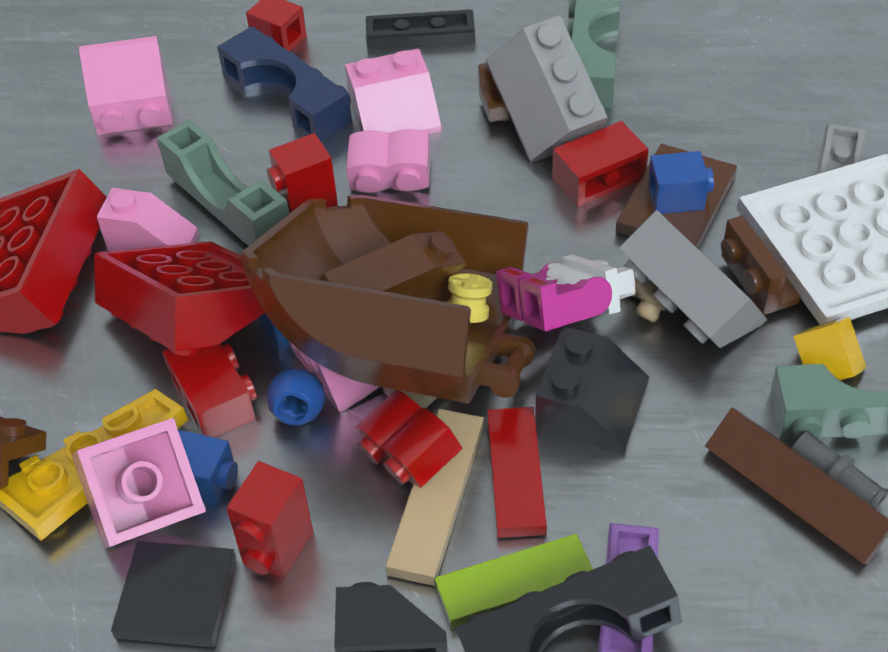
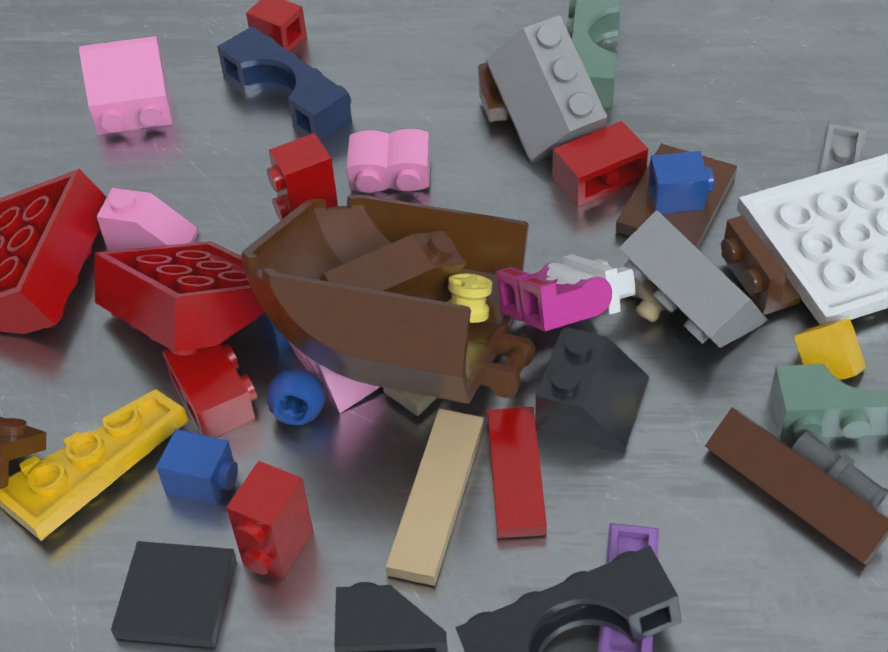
(138, 482): bright pink slope -> none
(198, 168): sand green arch -> none
(393, 93): bright pink slope -> none
(407, 439): red brick -> none
(420, 29): black tile -> none
(506, 578): lime tile -> none

